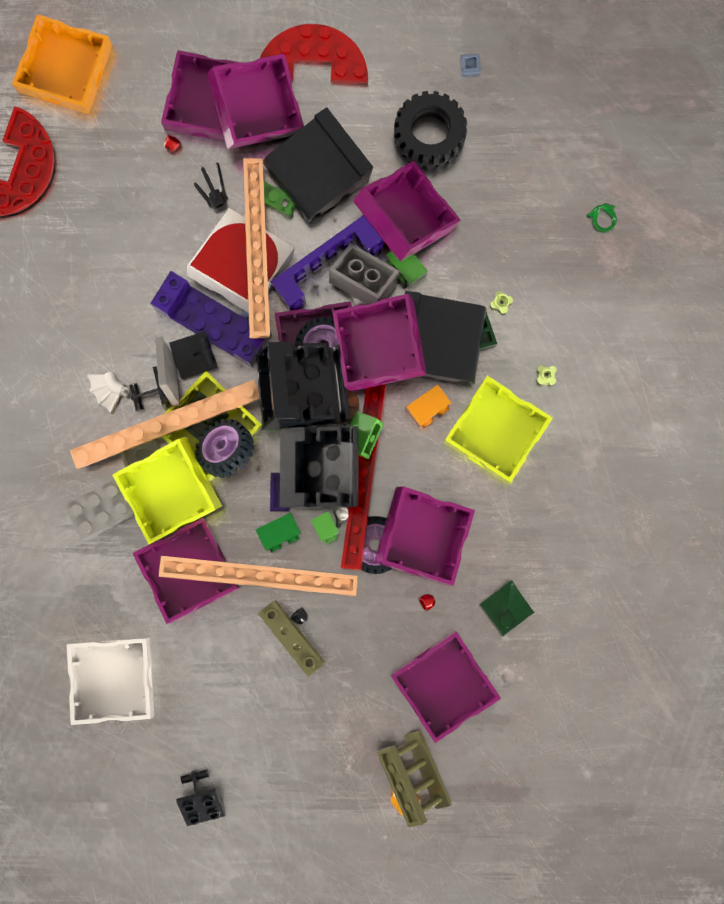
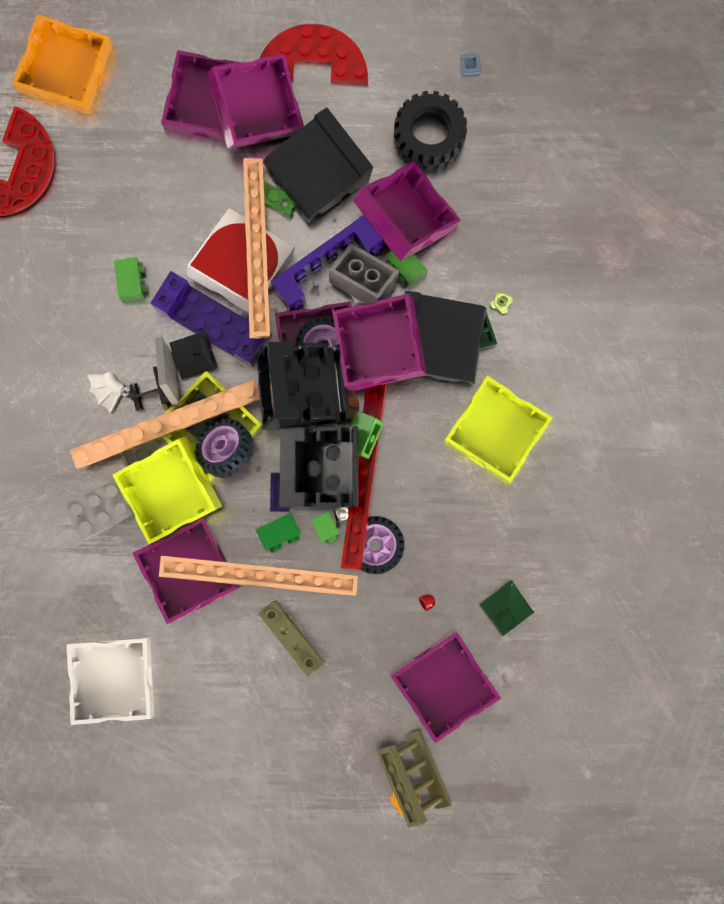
(129, 279): none -> bright green brick
(171, 142): red hinge -> none
(200, 805): black plate -> none
(217, 199): black plant -> none
(299, 616): black hinge -> none
(424, 536): magenta tile -> none
(428, 406): light orange brick -> none
(541, 376): yellowish green plate -> none
(610, 211): green piece -> none

